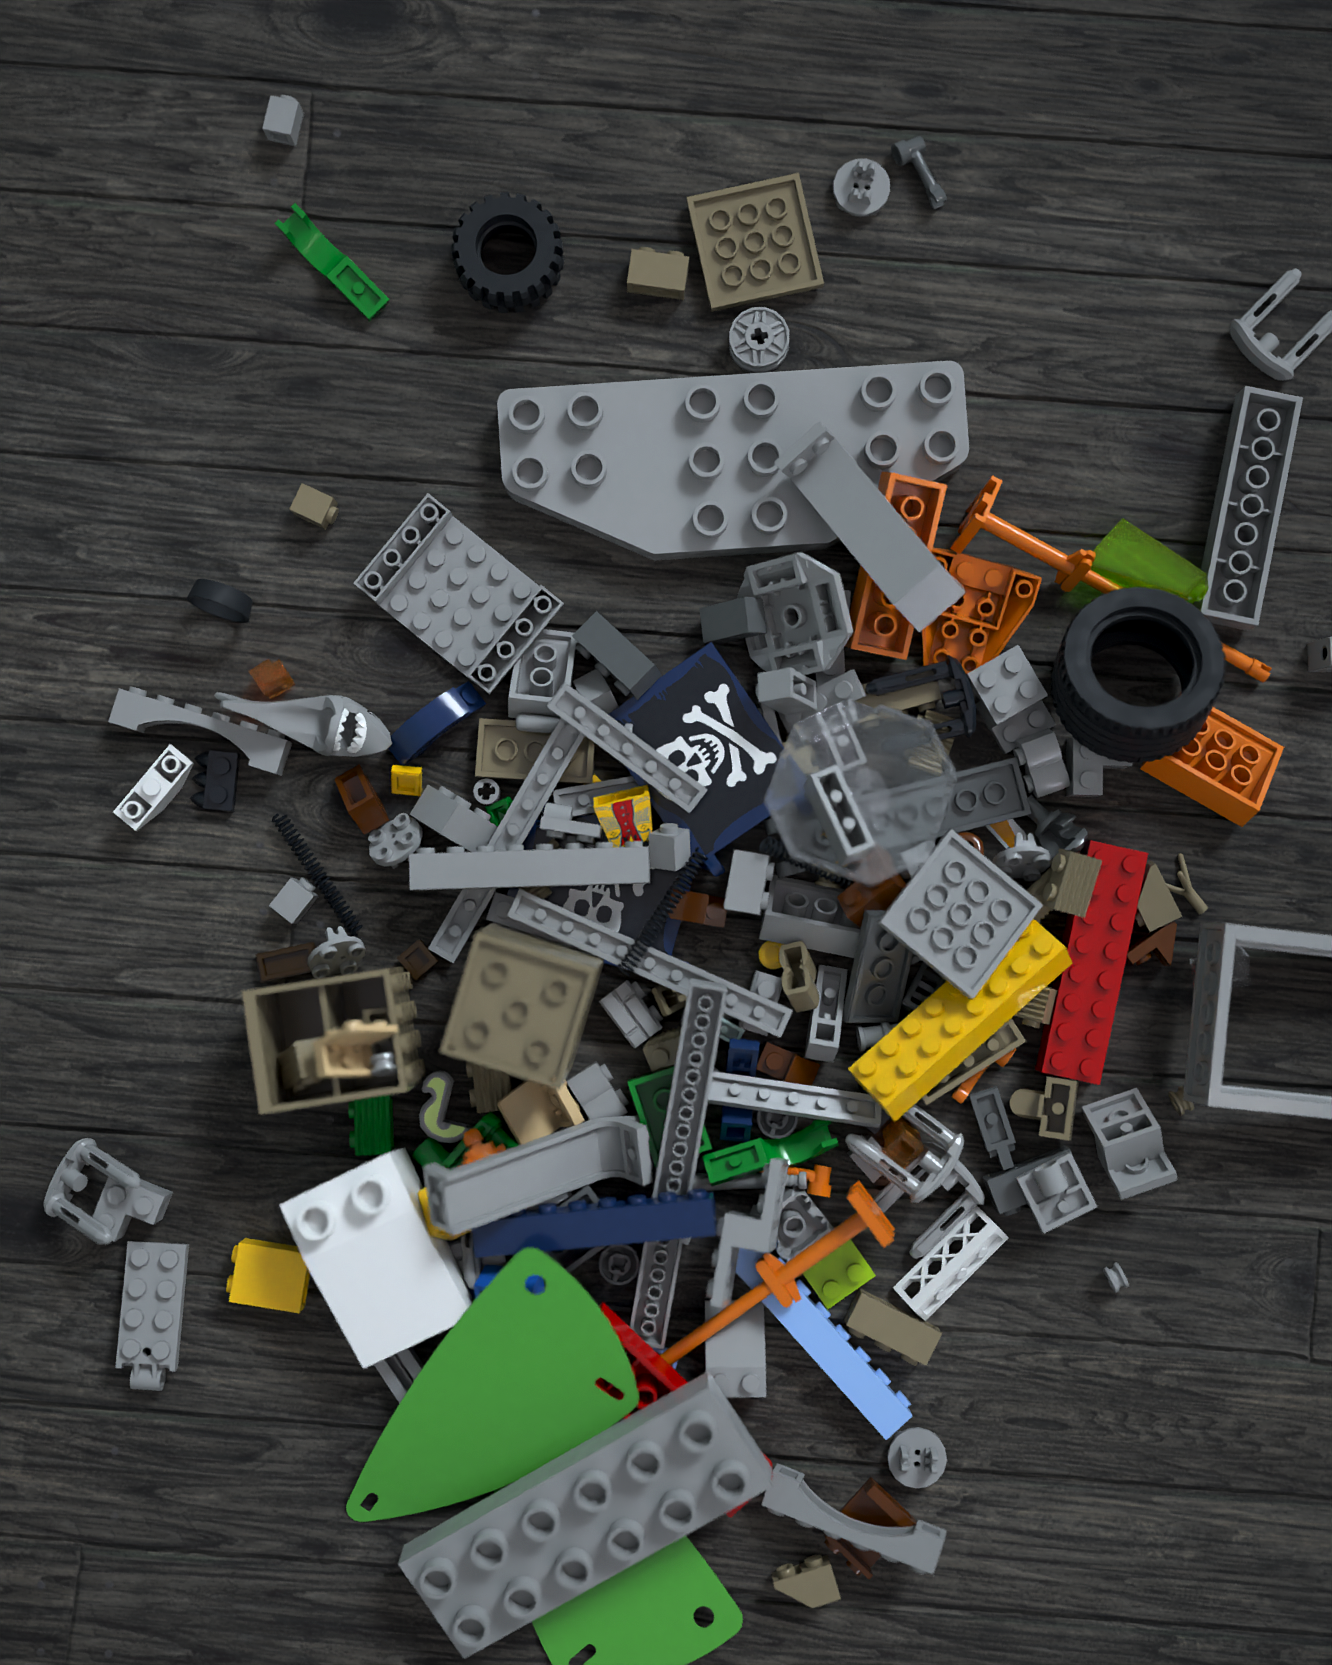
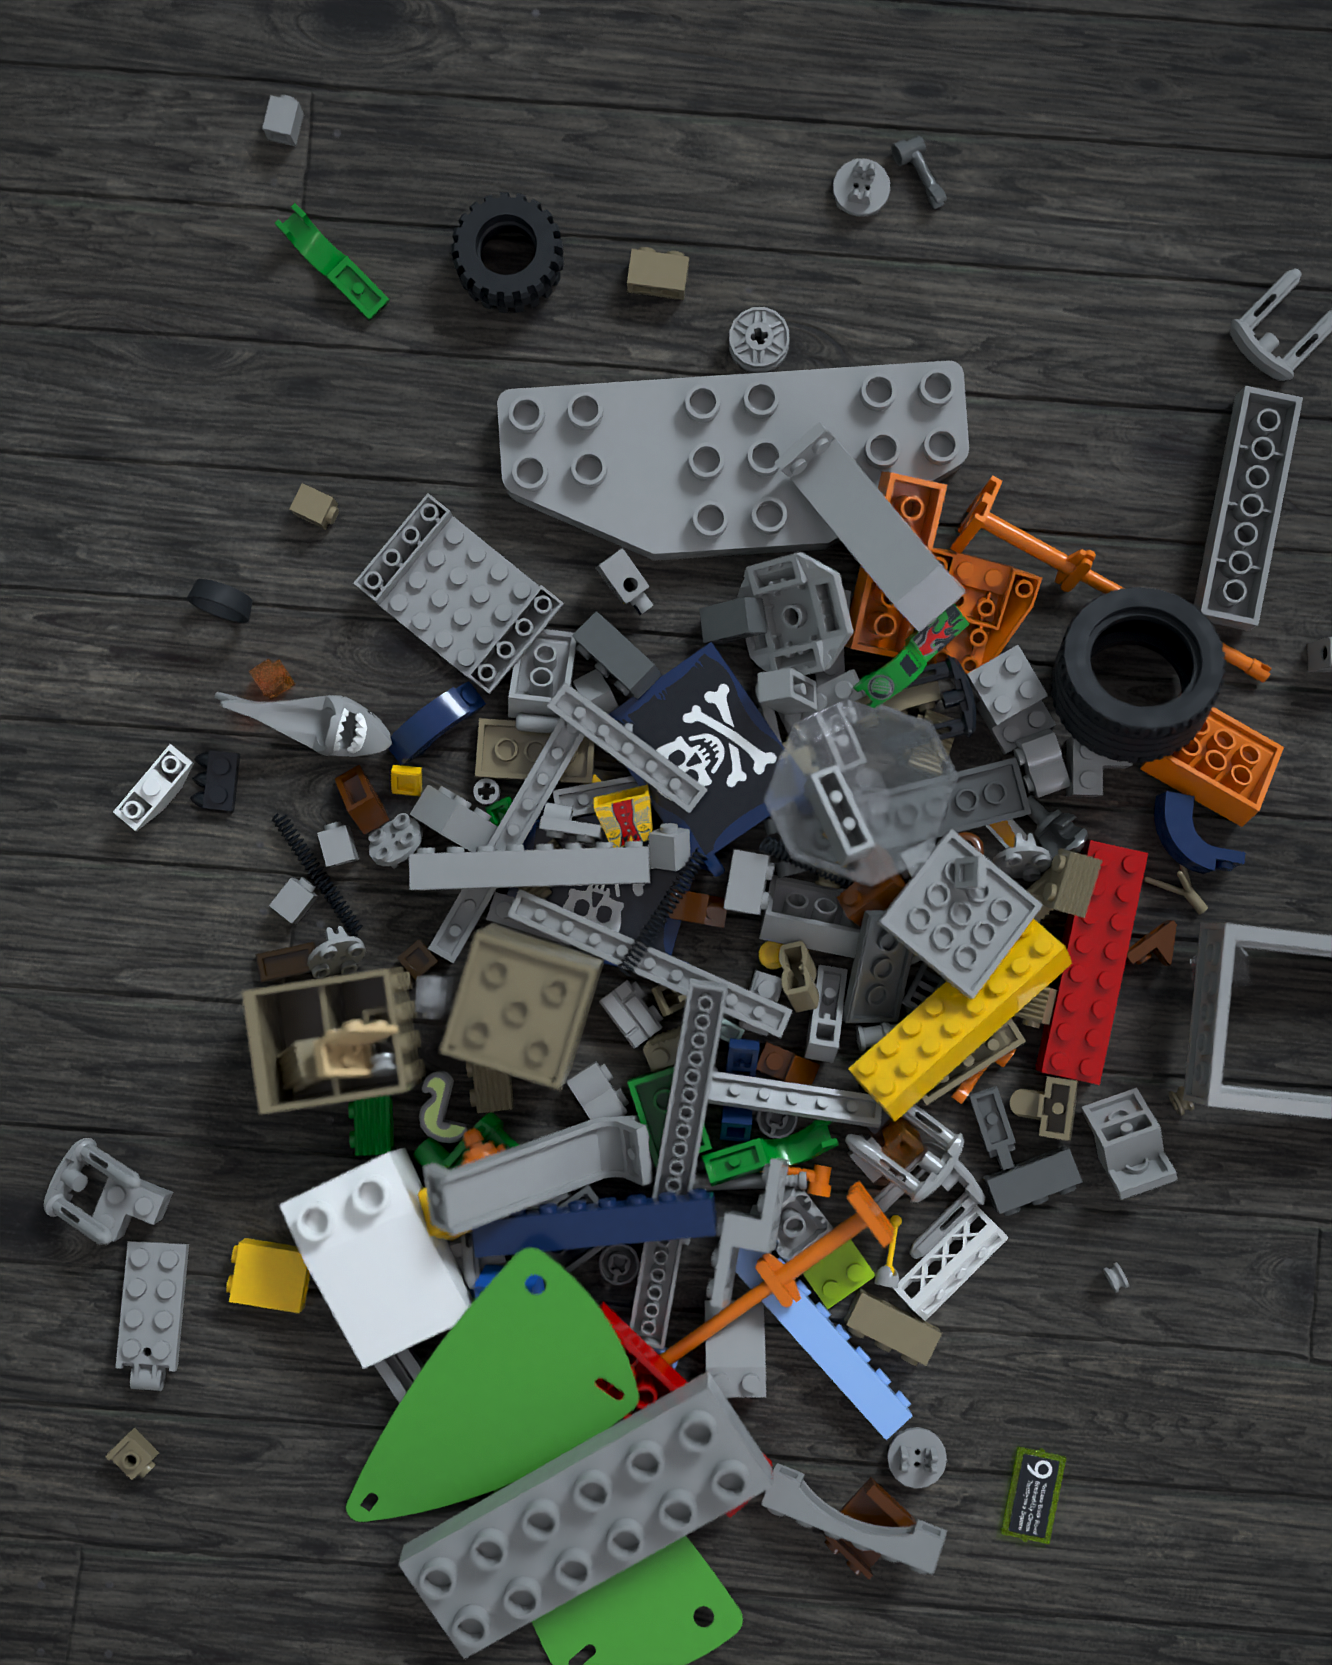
(134, 1445): none -> dark tan brick
(138, 712): light grey arch -> none
(337, 844): none -> light grey brick
(434, 995): none -> clear brick
(538, 1110): tan bracket -> none
(615, 571): none -> light grey torso
(755, 242): dark tan plate -> none
(808, 1582): dark tan slope -> none
(887, 1274): none -> hinge
(913, 657): none -> piece
(971, 872): none -> light grey tile
(1033, 1495): none -> piece
(1056, 1192): light grey plate -> none
(1138, 560): clear neon green slope -> none
(1155, 901): dark tan slope -> none
(1178, 836): none -> dark blue arch

